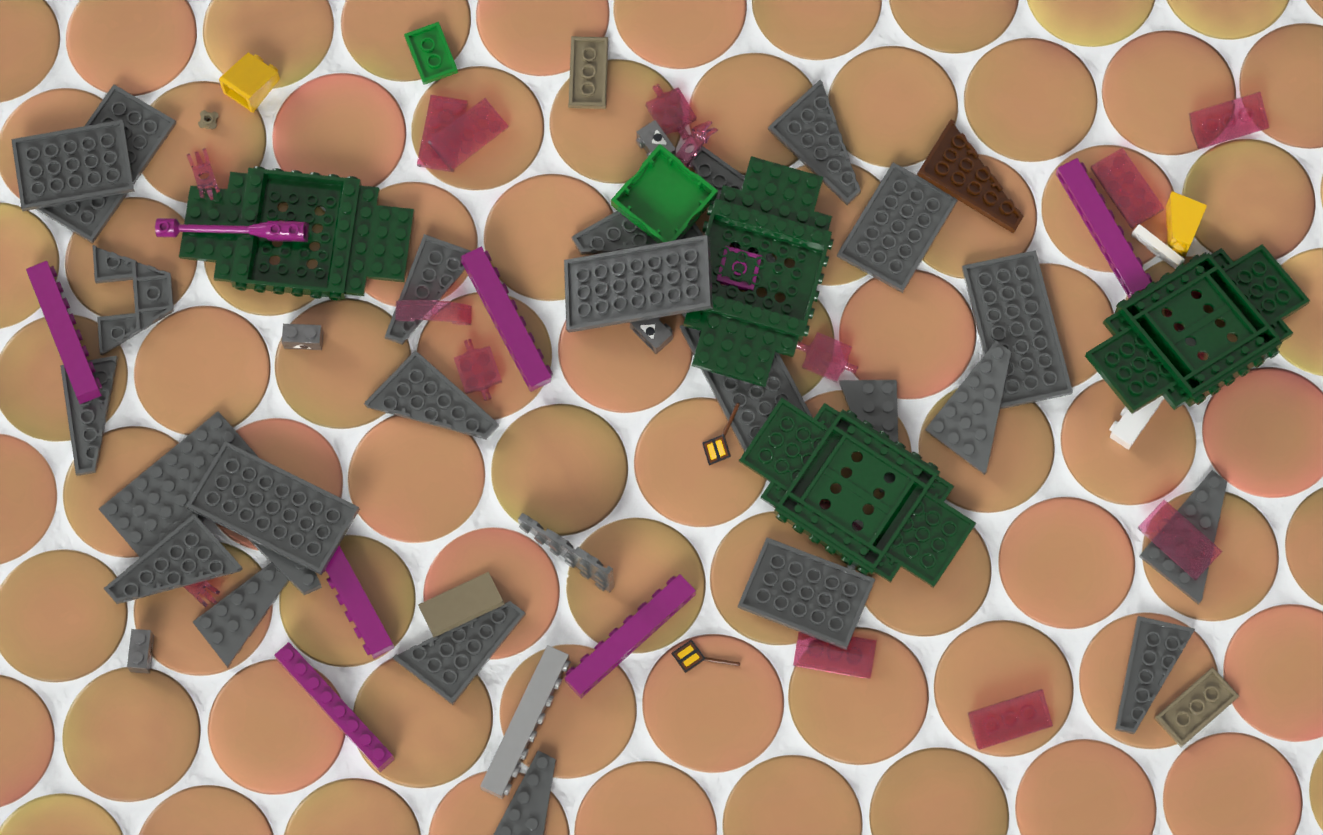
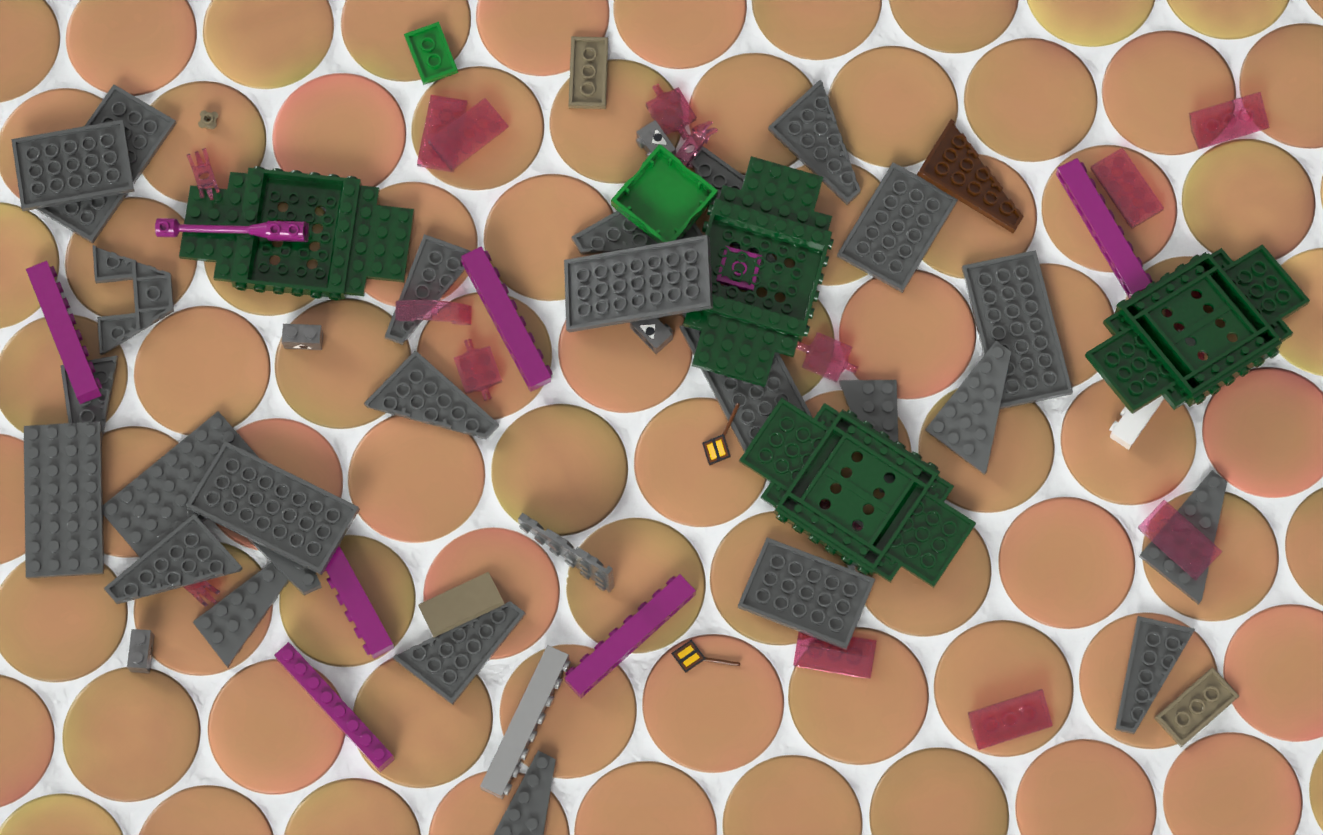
(63, 500): none -> dark grey plate
(249, 81): yellow slope -> none
(1157, 247): white piece -> none
(1182, 221): yellow slope -> none

